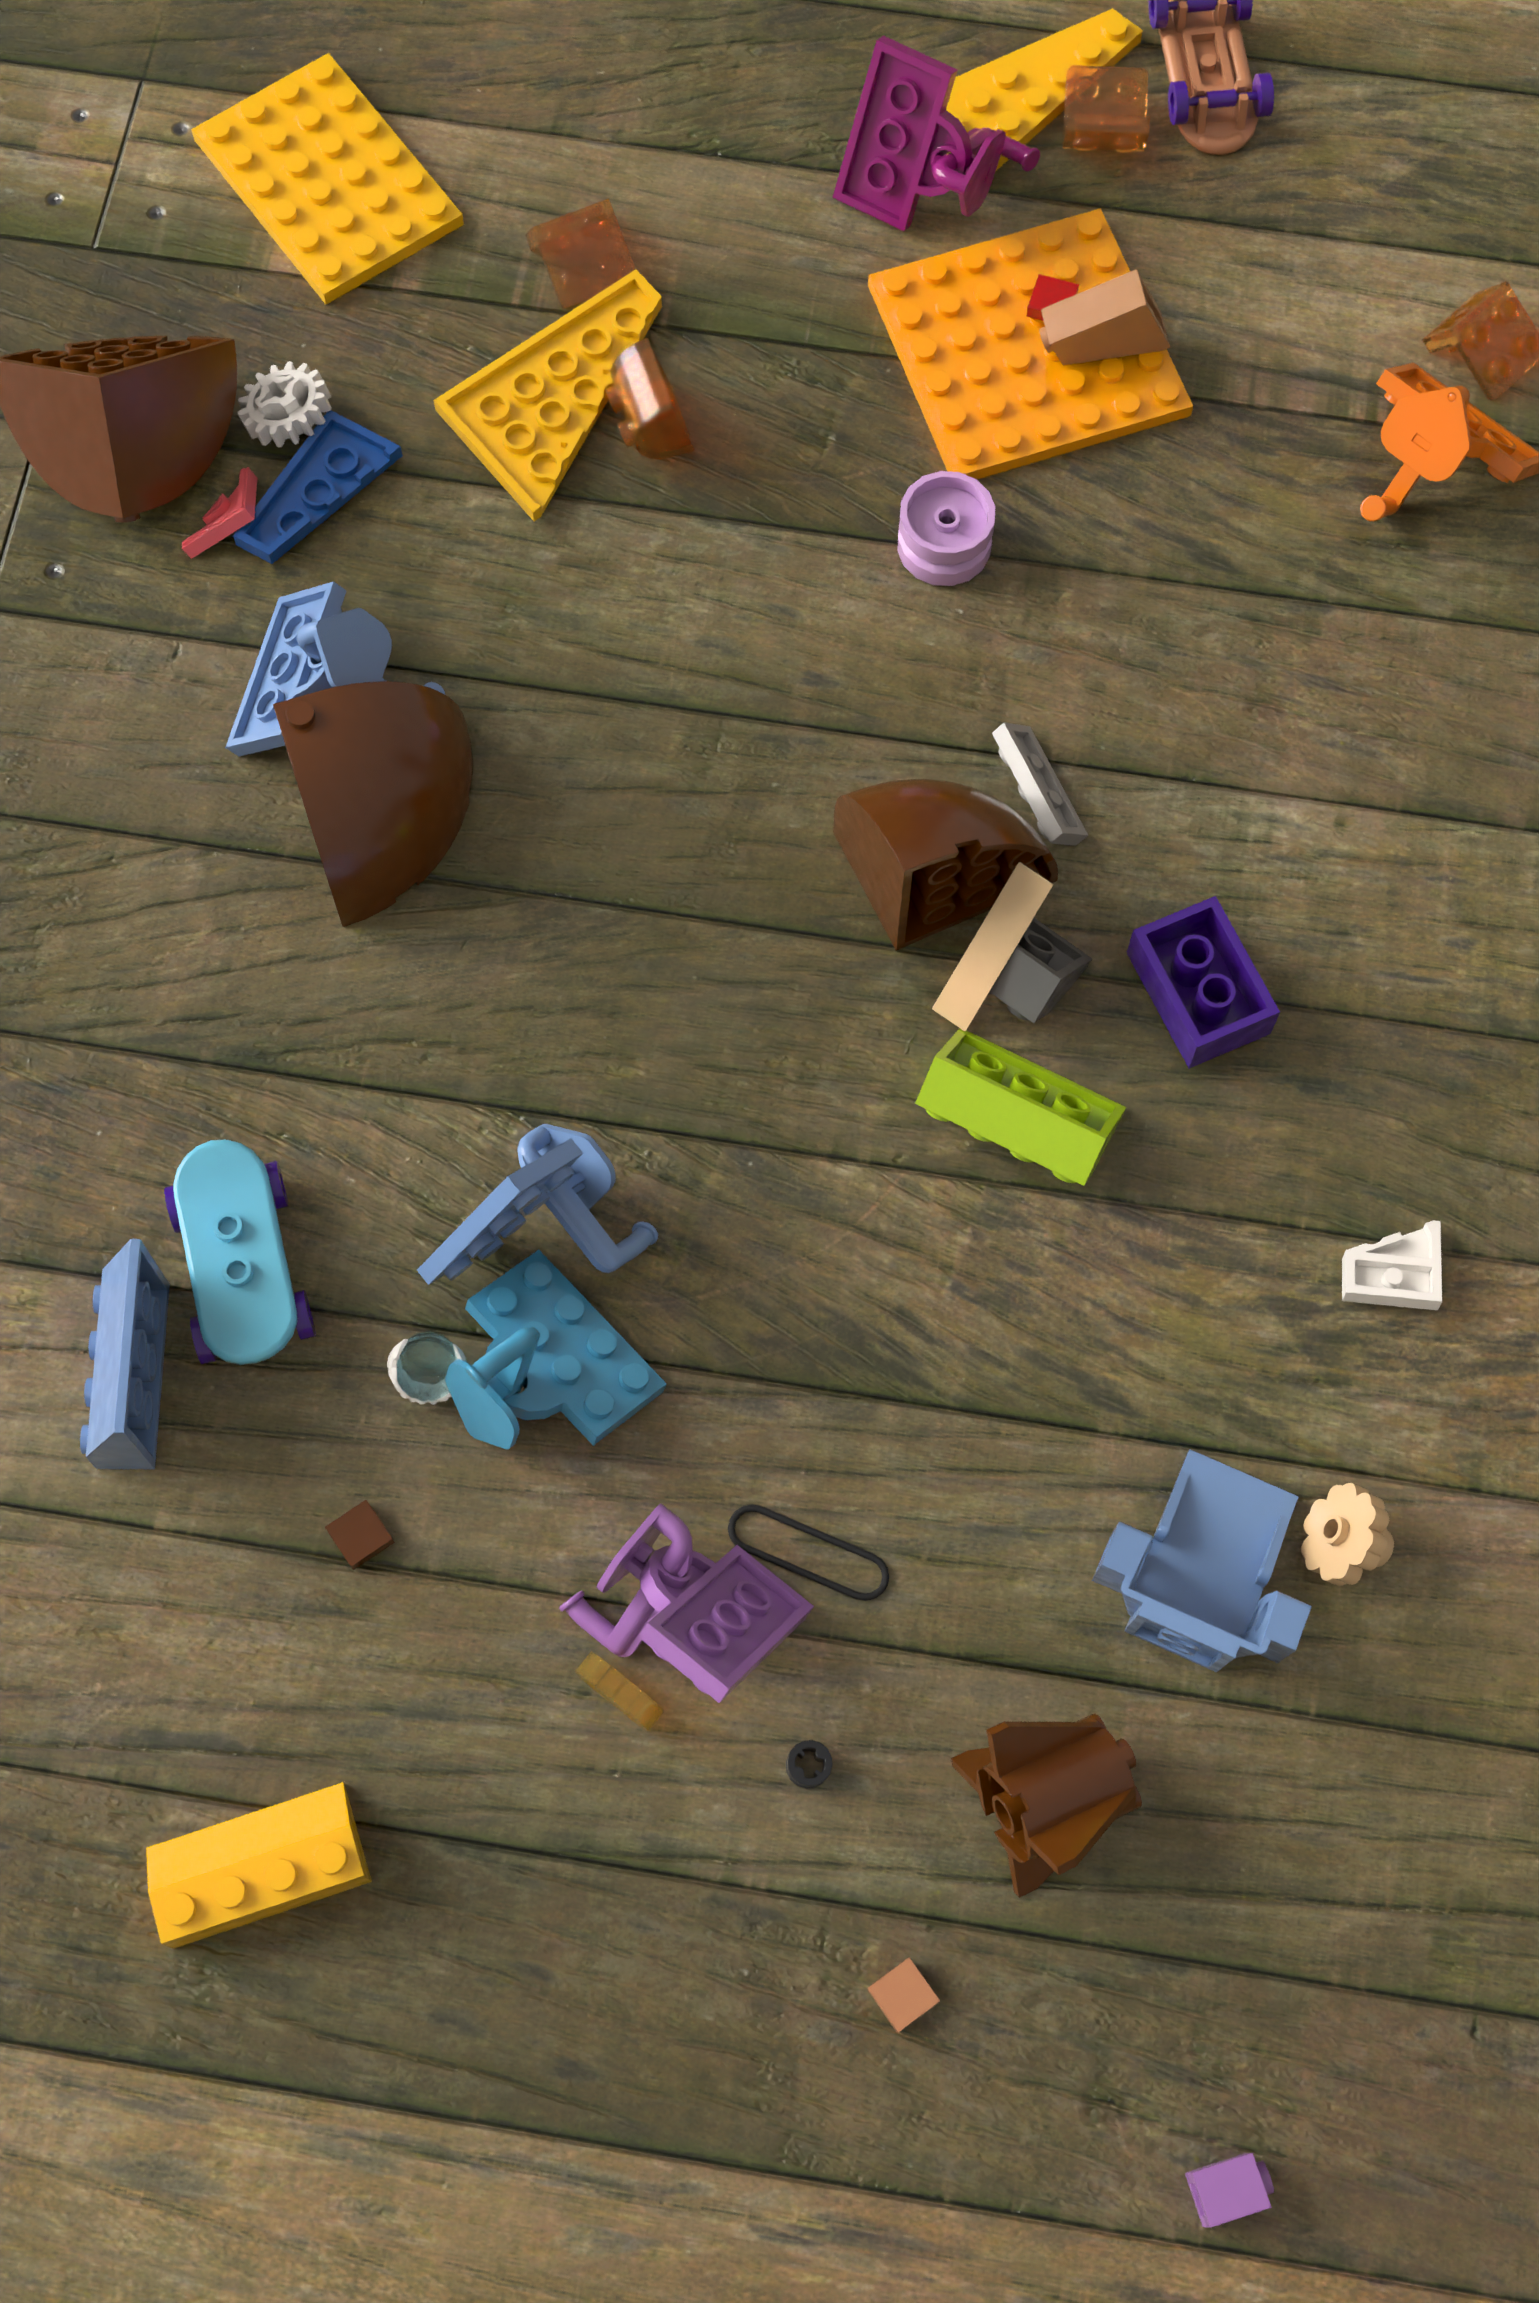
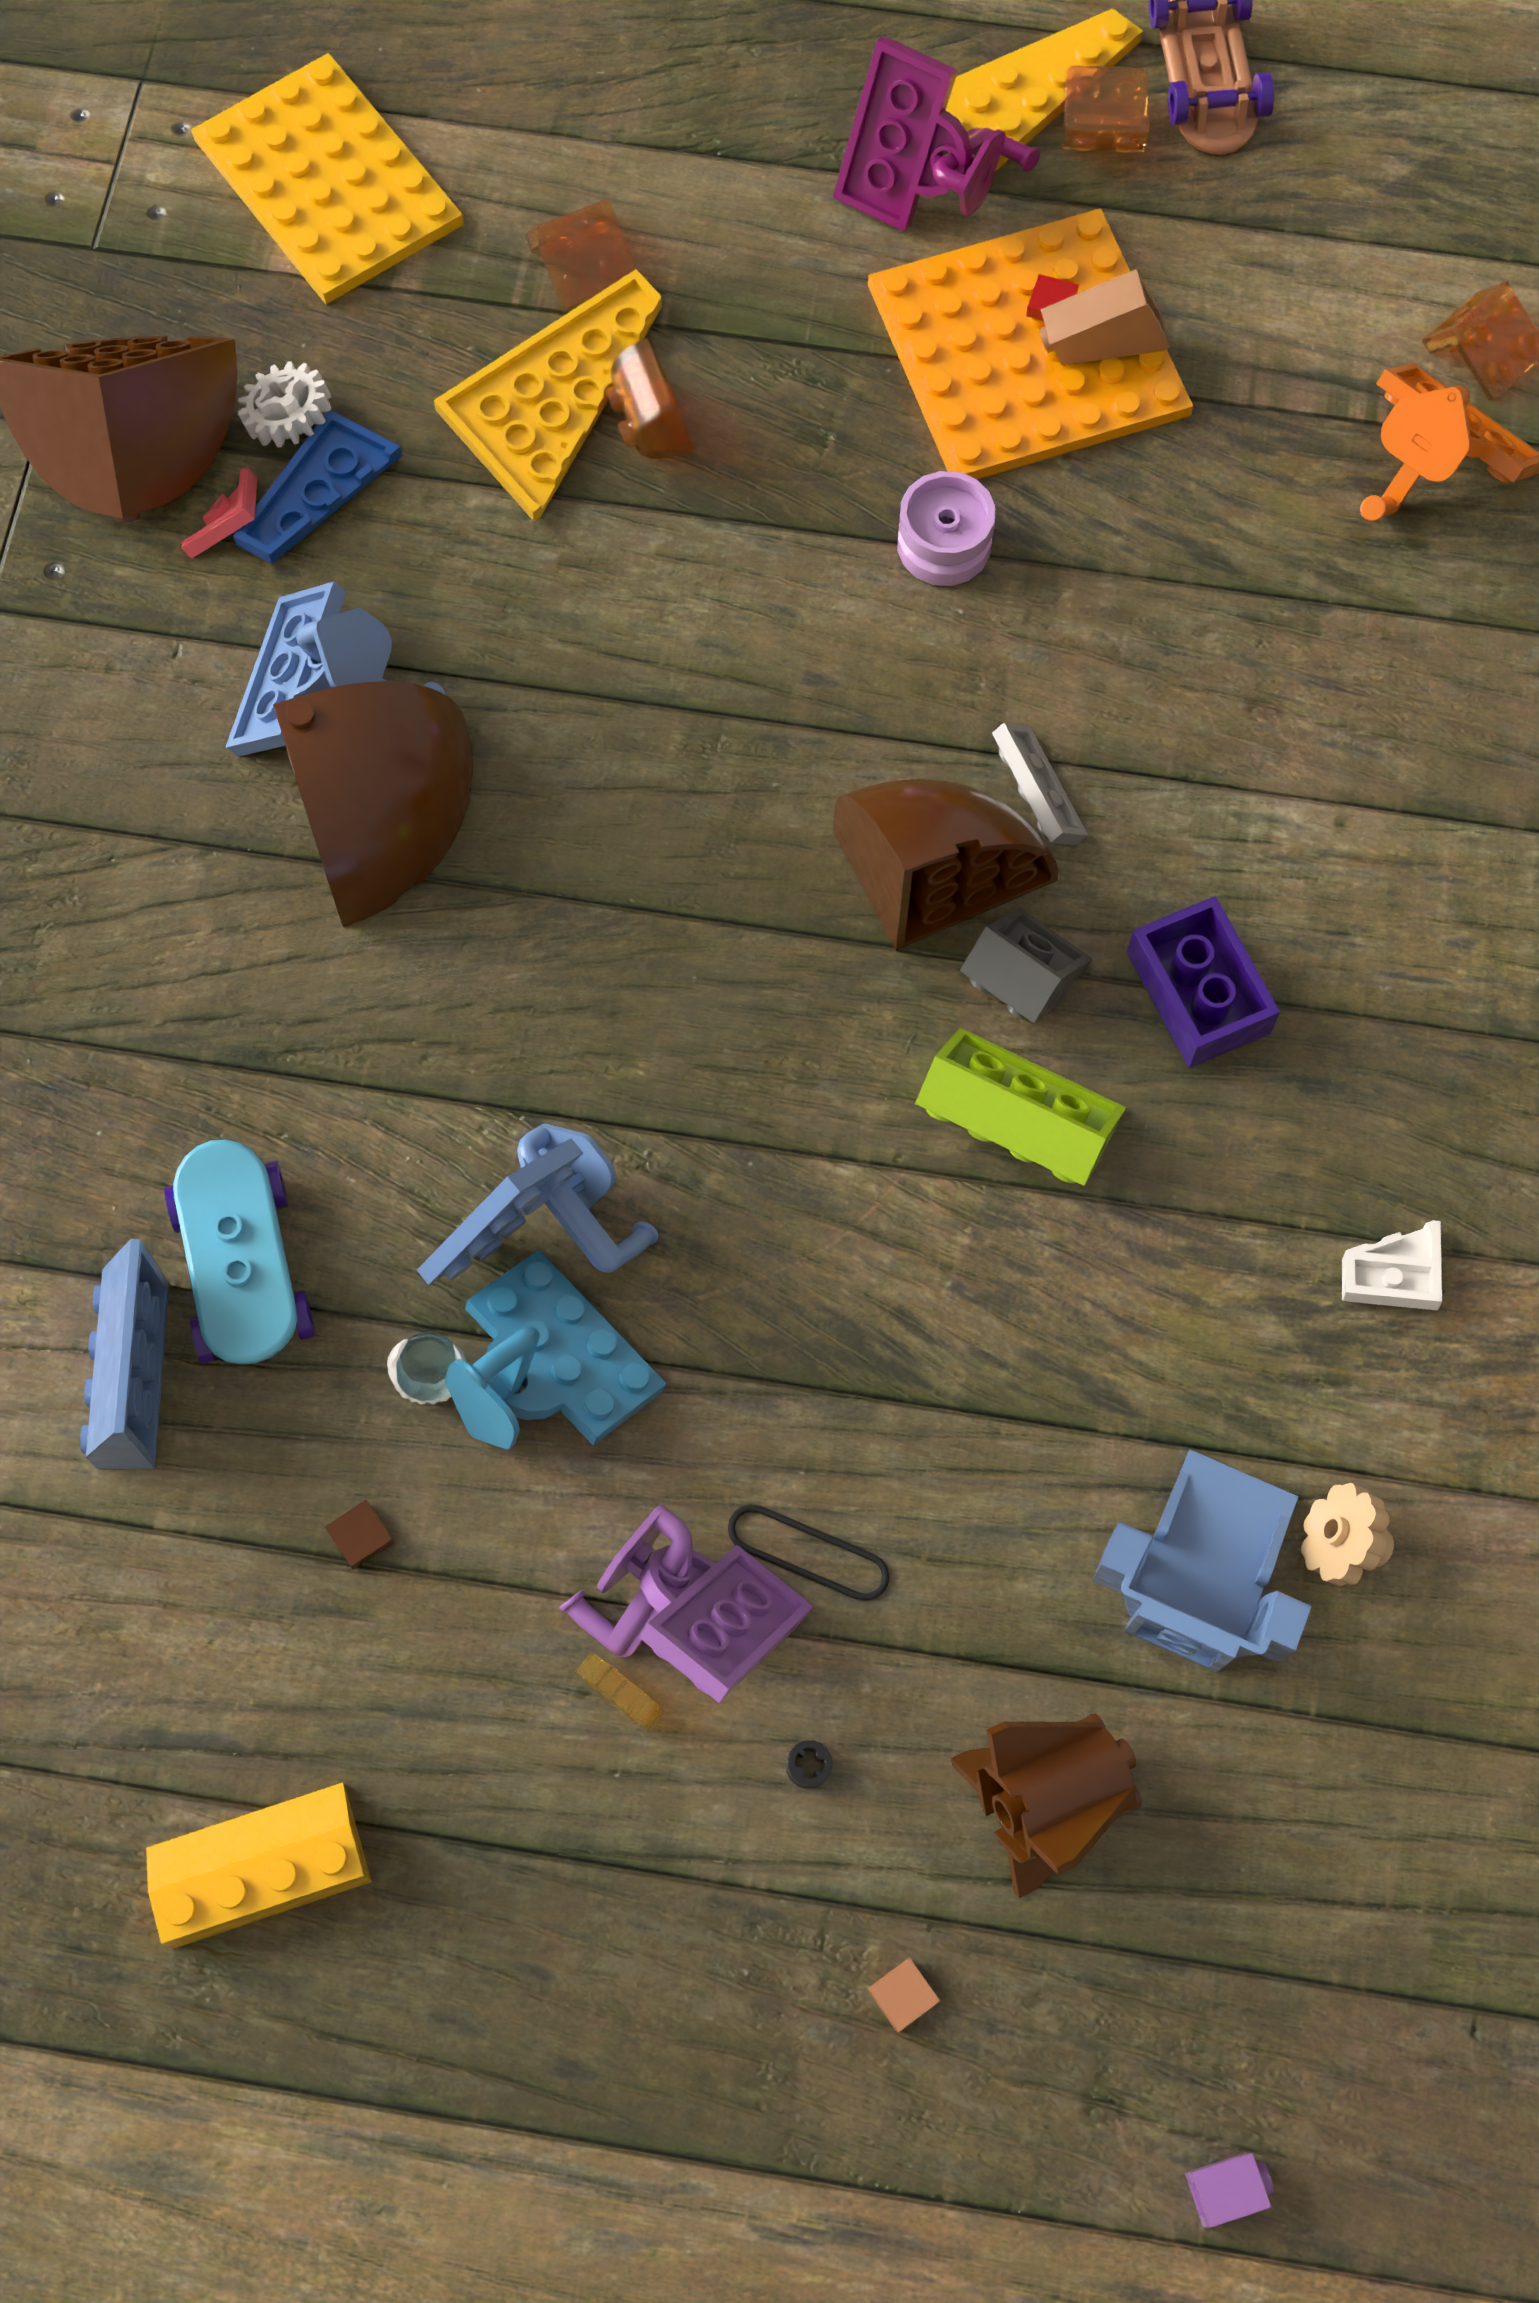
(992, 946): tan sticker -> none

